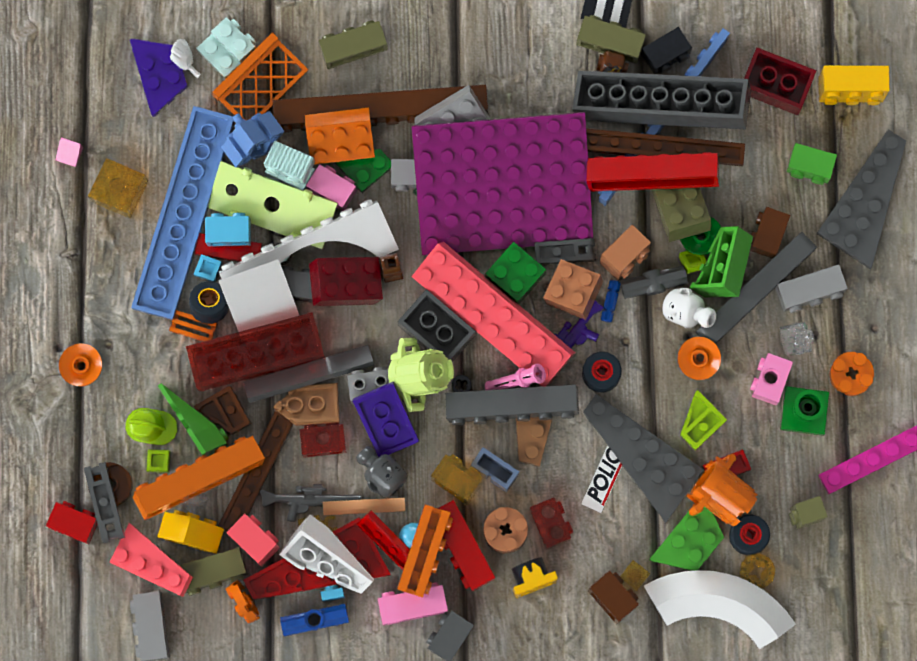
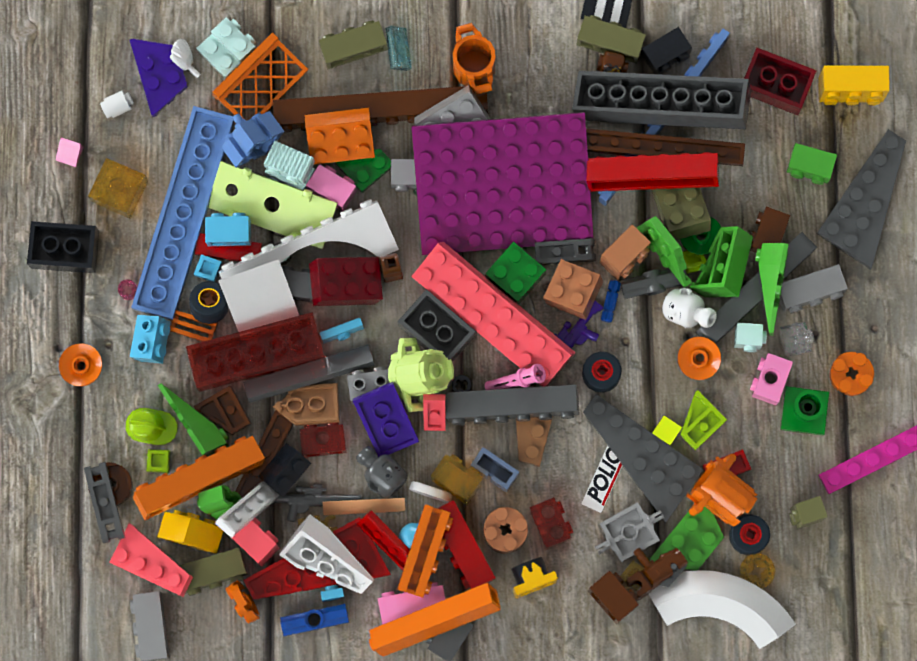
(63, 247): none -> black brick
(72, 522): red brick -> none
(116, 104): none -> white brick
(121, 290): none -> clear pink bush
(150, 339): none -> medium azure brick
(217, 500): none -> bright green brick
(247, 509): none -> white tile
(284, 469): none -> black brick
(341, 331): none -> medium azure plate
(398, 48): none -> clear light blue plate
(430, 491): none -> white tile
(434, 412): none -> coral plate
(434, 620): none -> orange brick
(473, 59): none -> orange container
(629, 531): none -> light grey plate
(658, 572): none -> reddish brown piece
(666, 247): none -> bright green wing
(667, 430): none -> neon yellow tile
(749, 336): none -> light aqua brick
(772, 266): none -> bright green wedge

